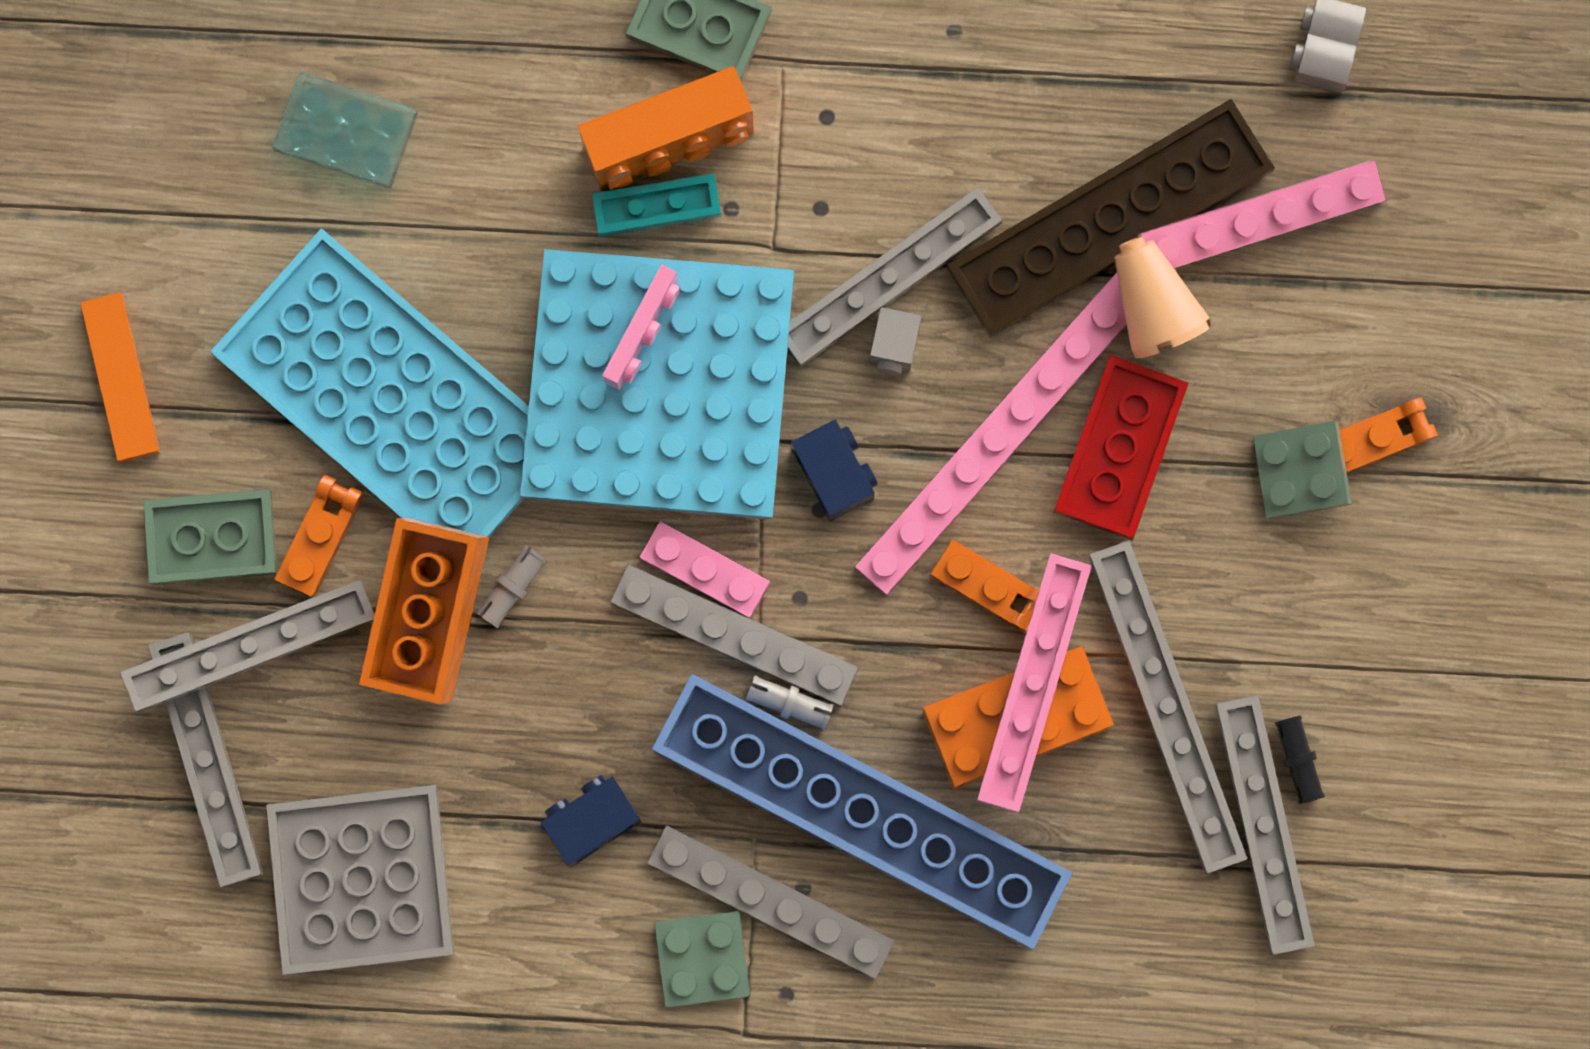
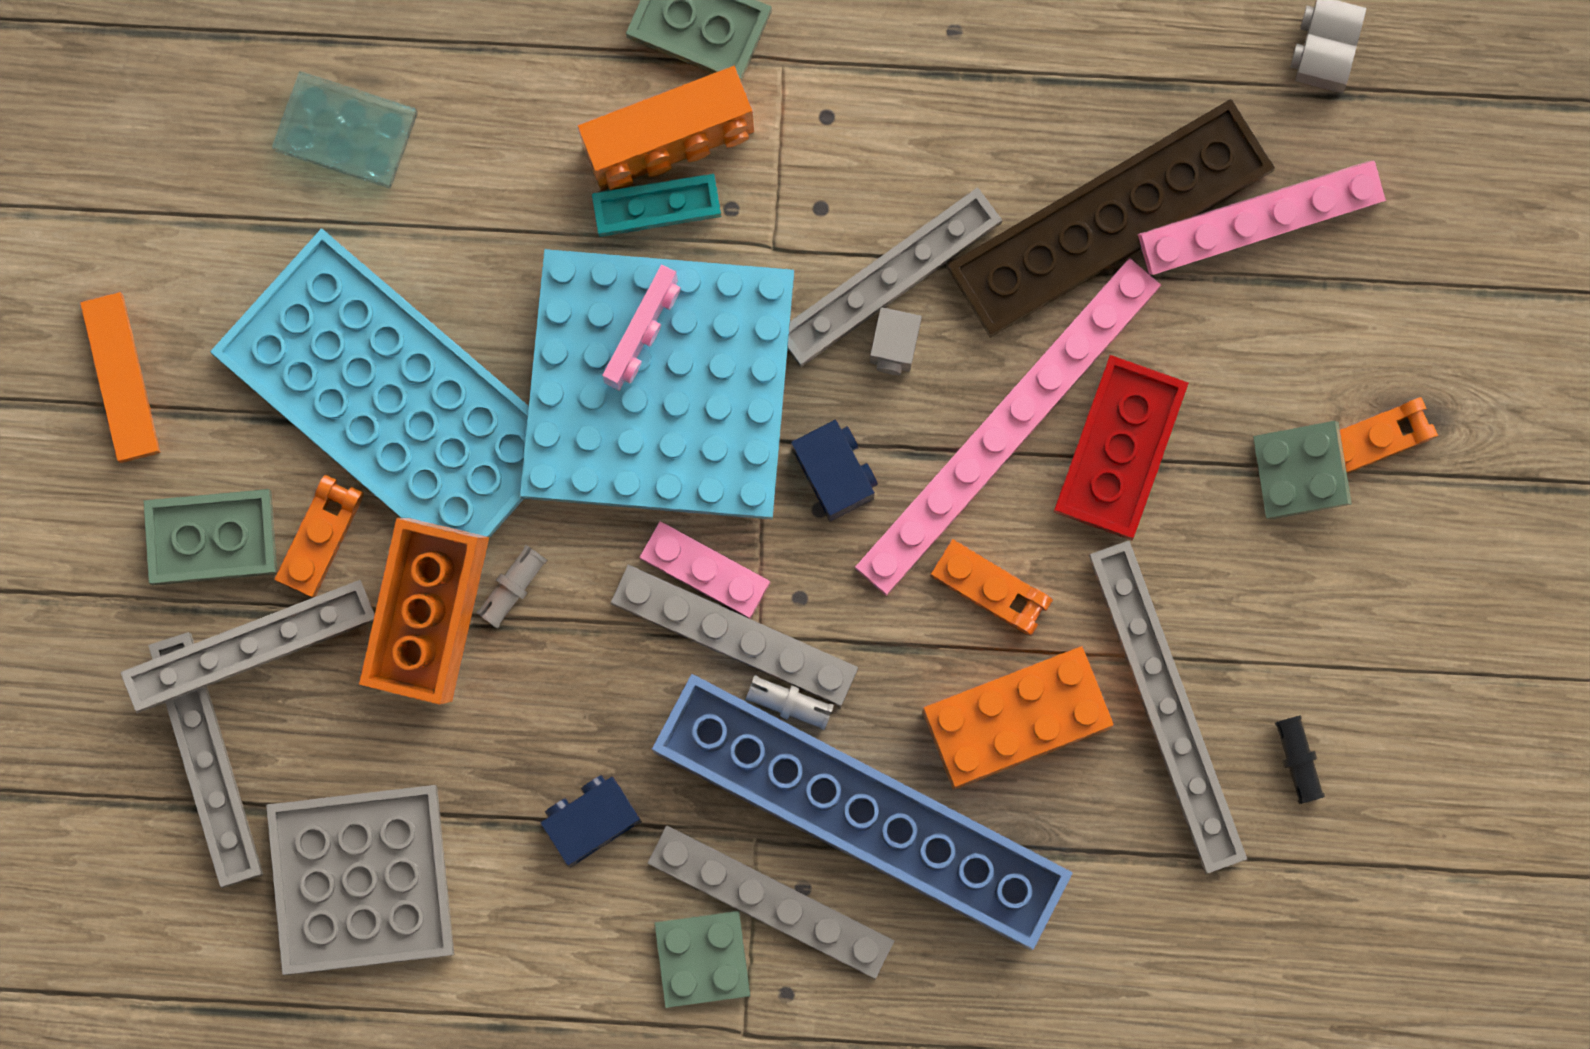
(1034, 683): bright pink plate -> none
(1155, 300): light nougat cone -> none
(1264, 825): light grey plate -> none

